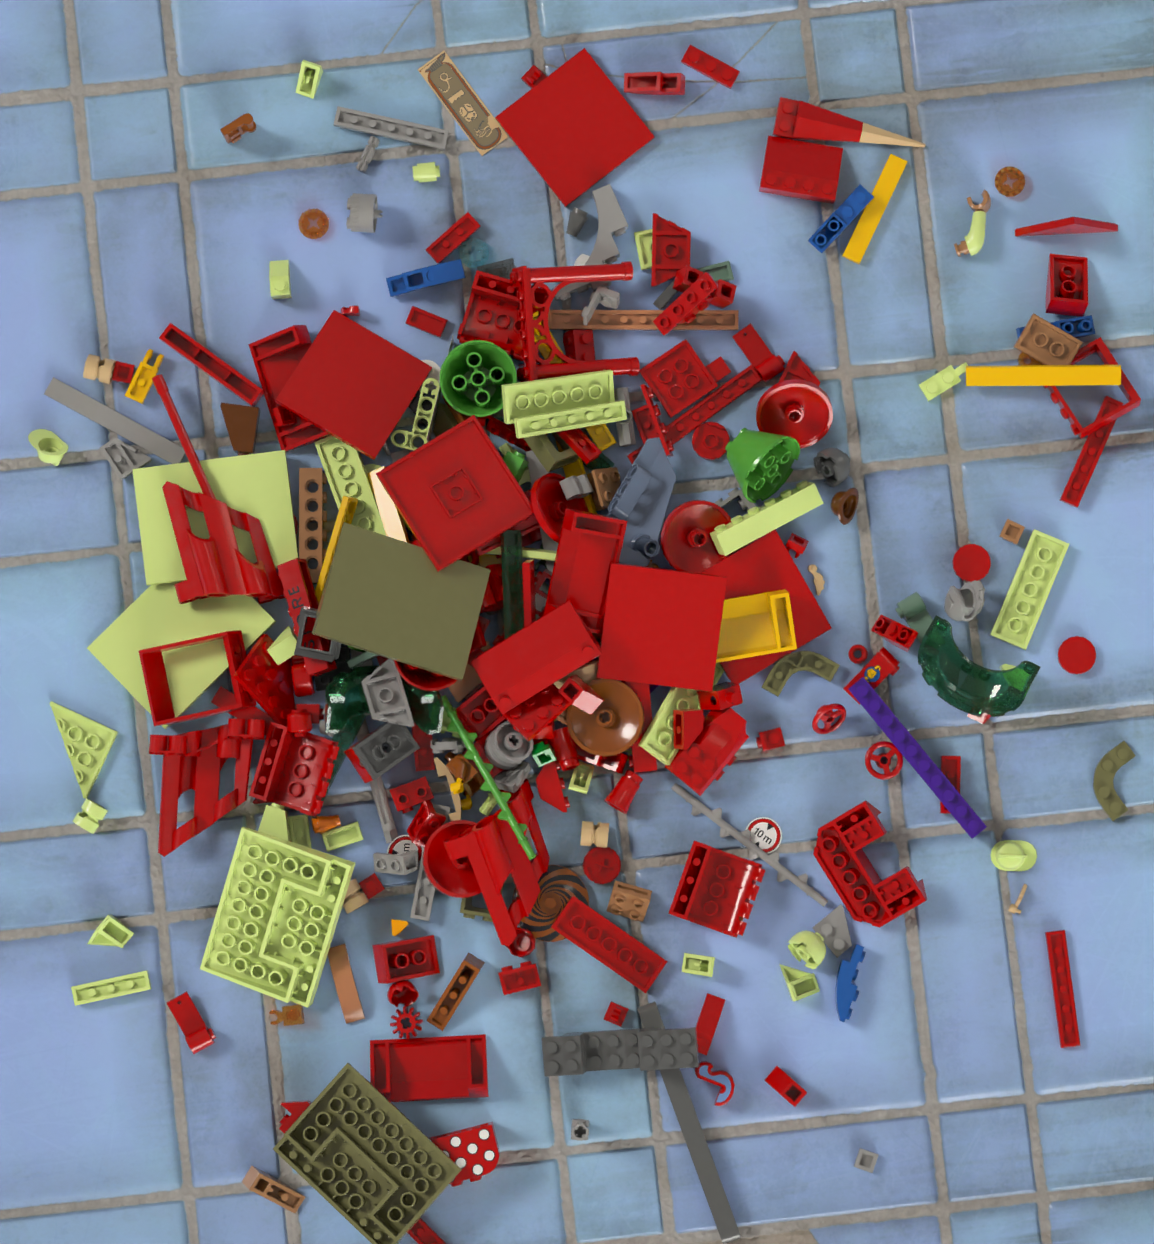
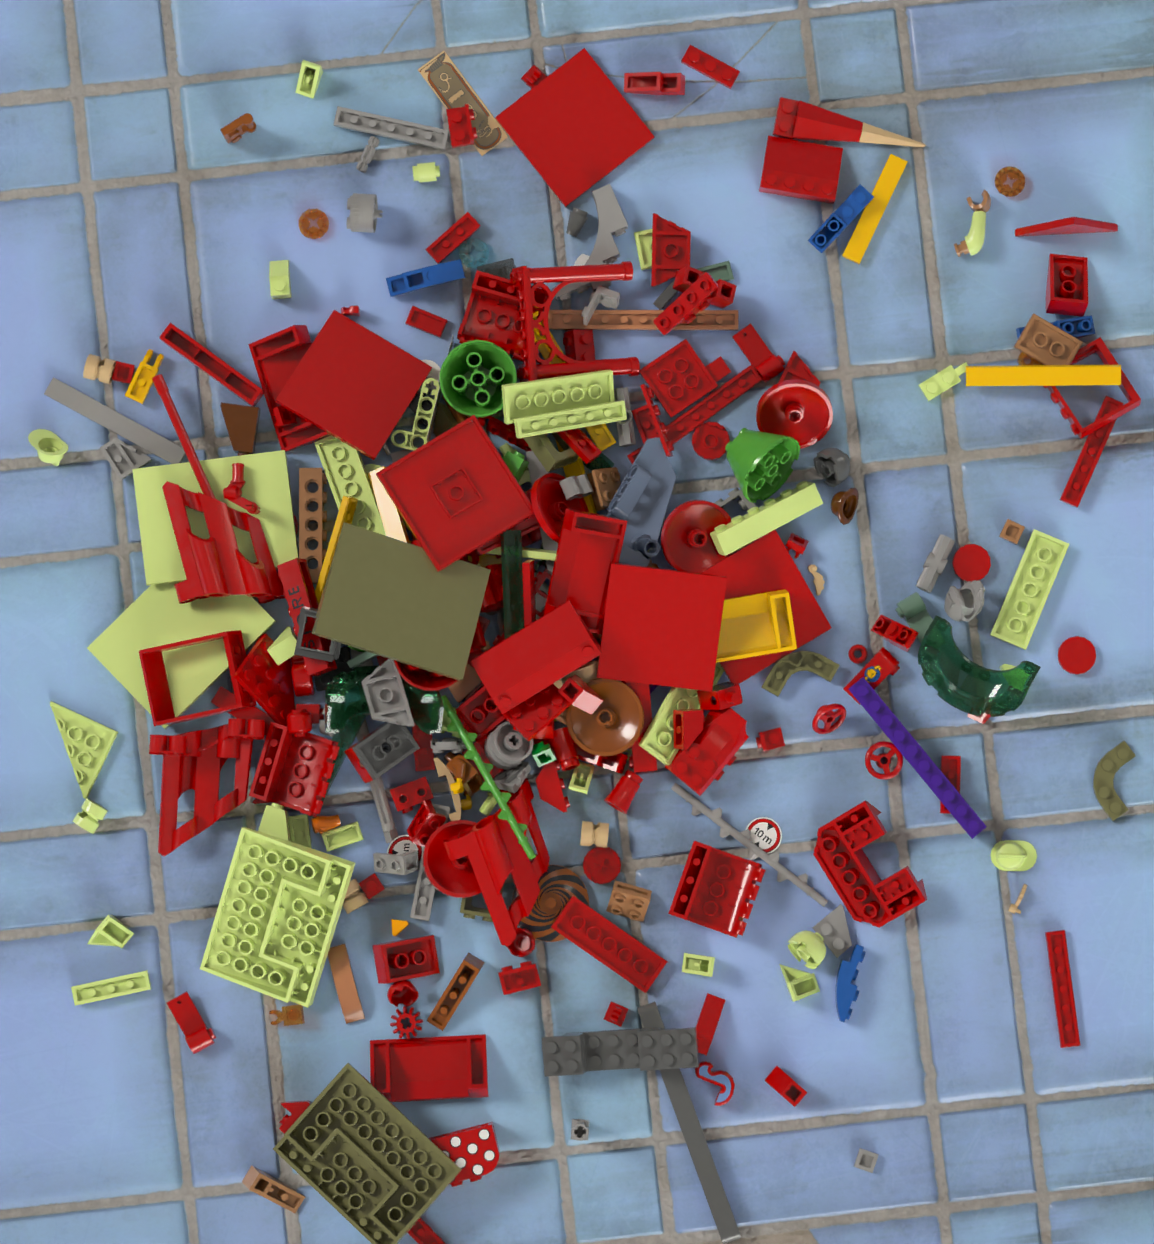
(234, 492): none -> red pin
(460, 126): none -> red bracket
(935, 563): none -> light grey piece

